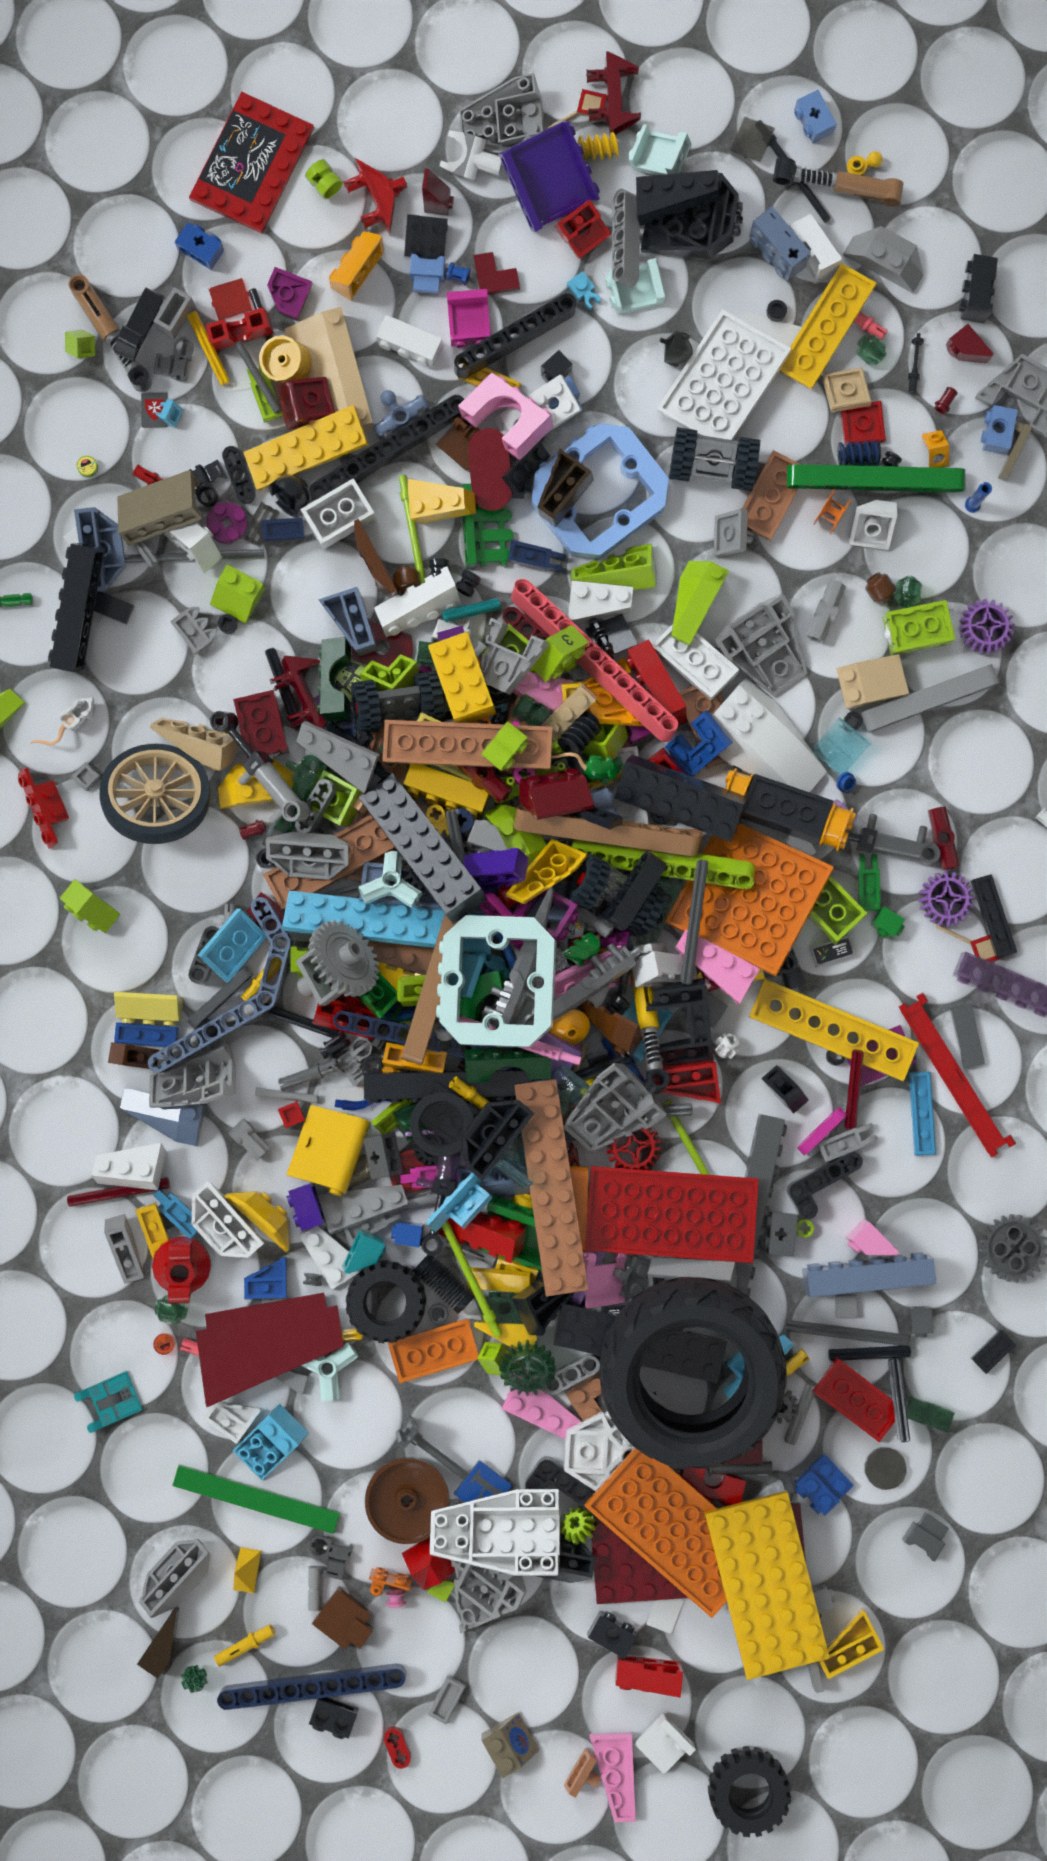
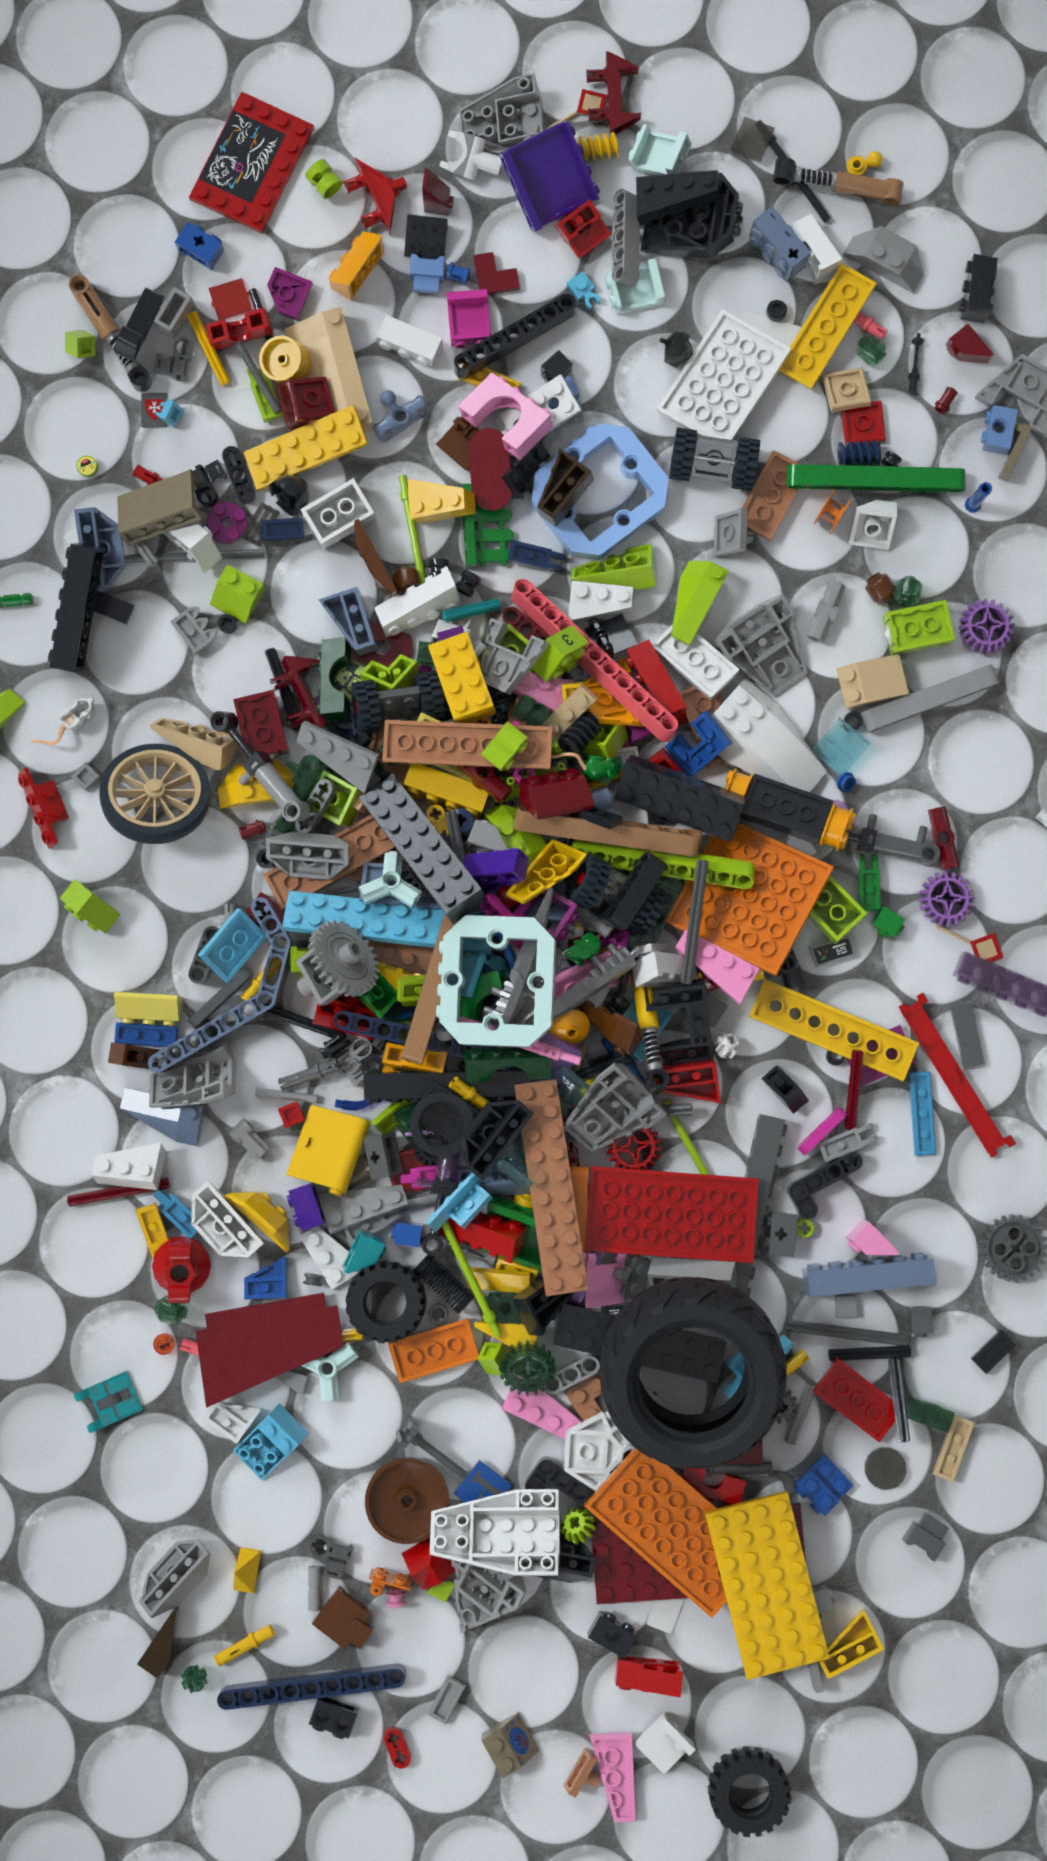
(123, 1248): light grey slope -> none
(256, 1499): green tile -> none
(393, 440): black beam -> none
(814, 106): medium blue brick -> none
(936, 444): light orange bracket -> none
(953, 1448): none -> tan plate
(993, 916): black tile -> none

